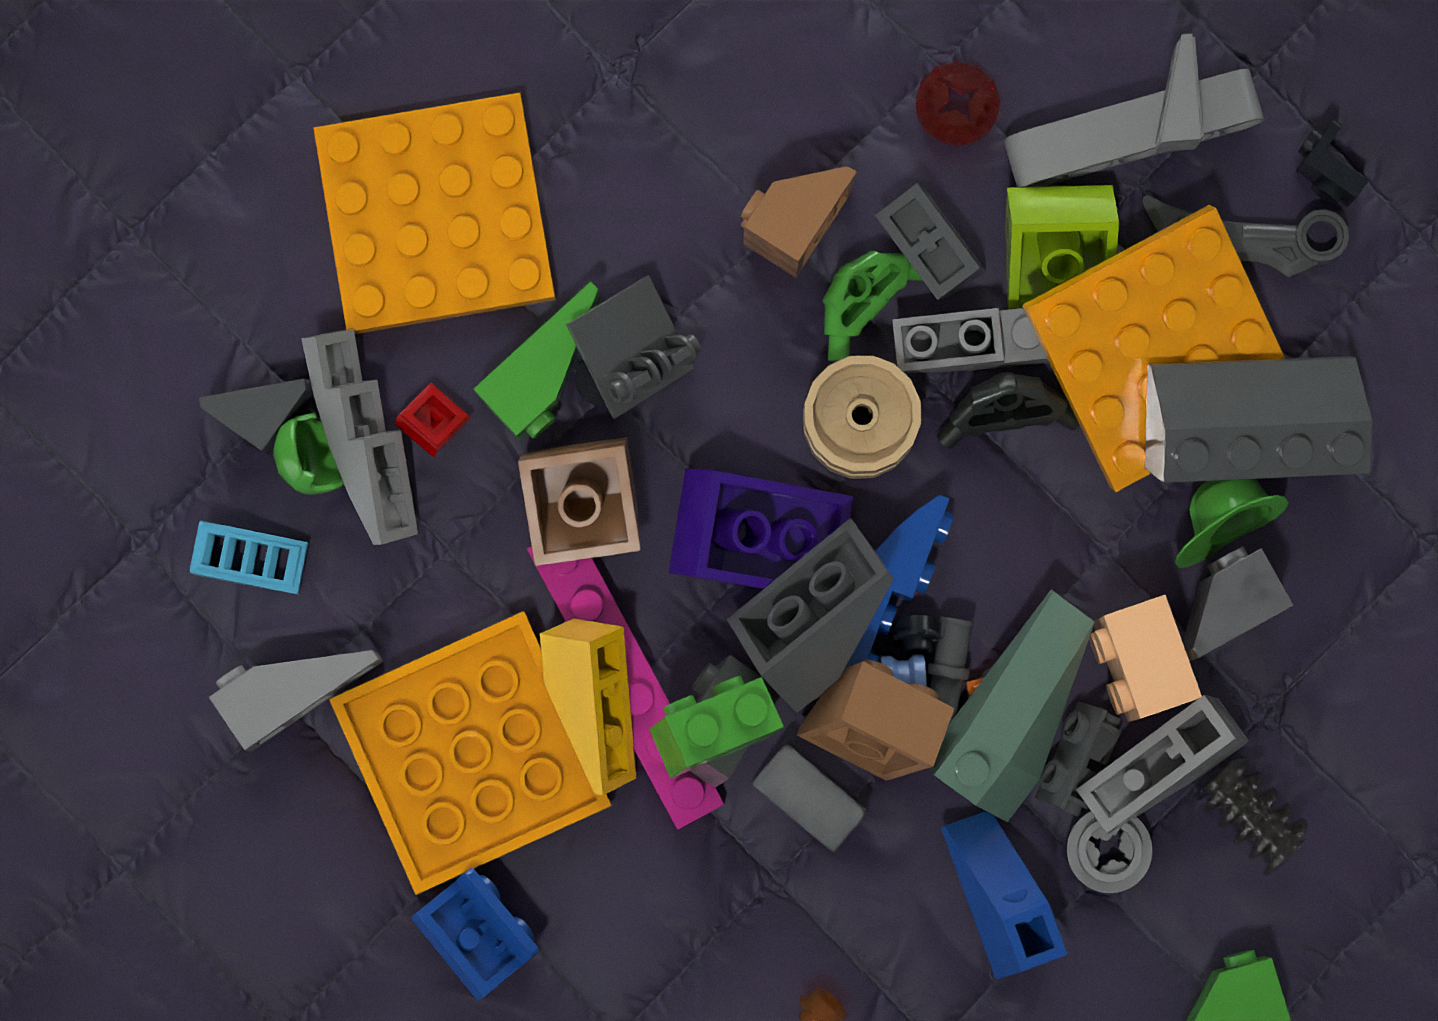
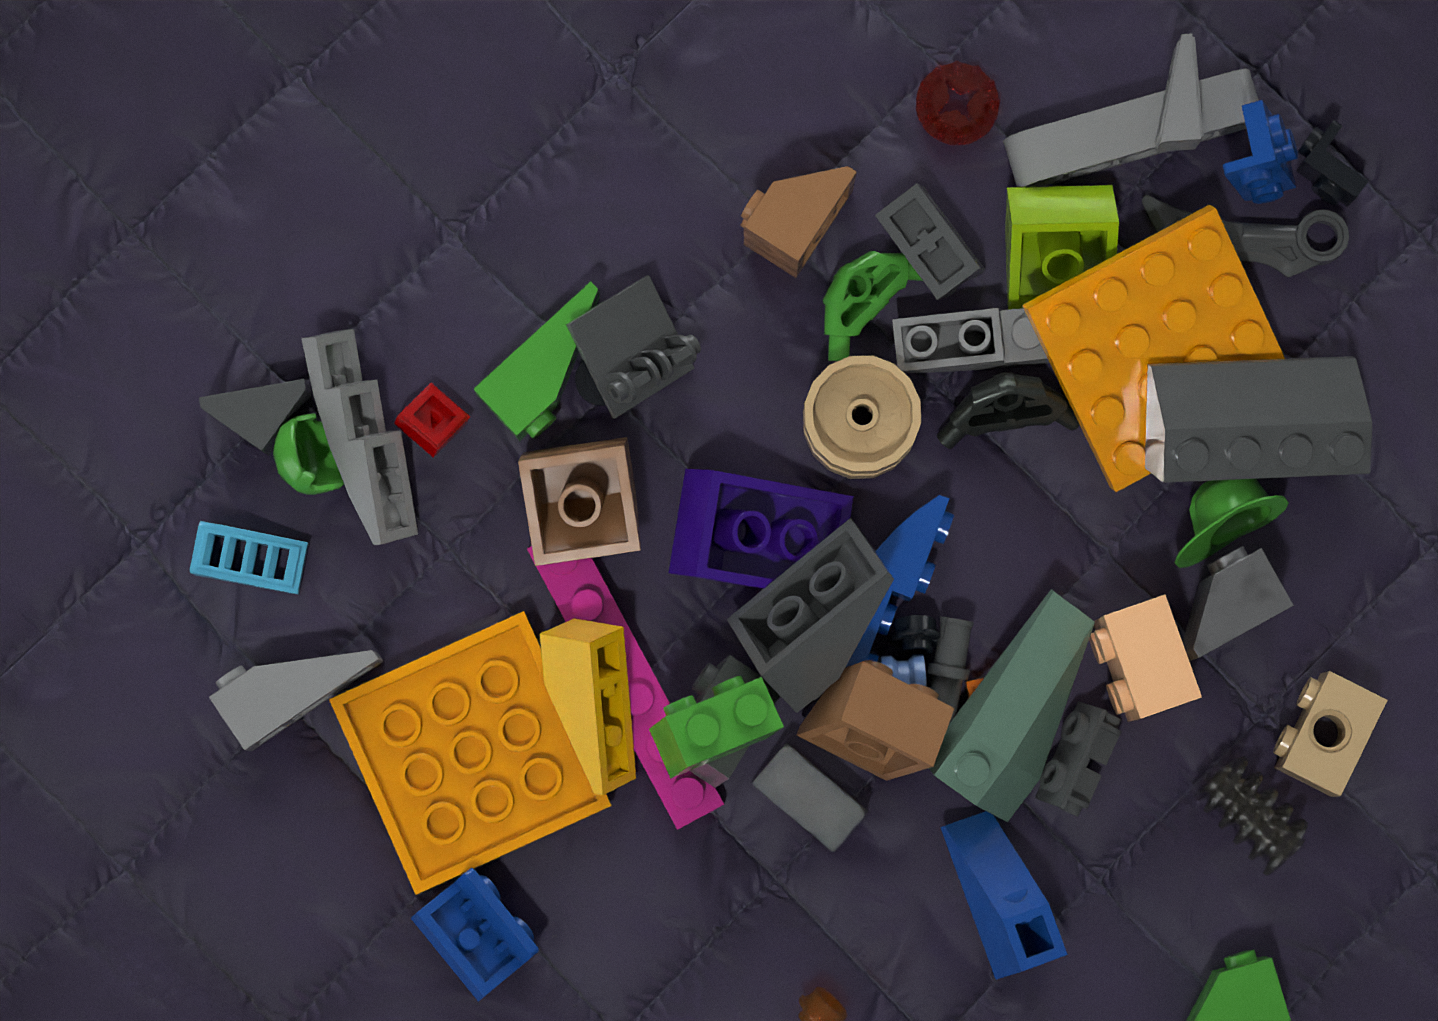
(434, 213): light orange plate -> none
(1114, 875): light grey gear -> none
(1163, 763): light grey slope -> none
(1269, 169): none -> blue bracket
(1355, 715): none -> tan brick

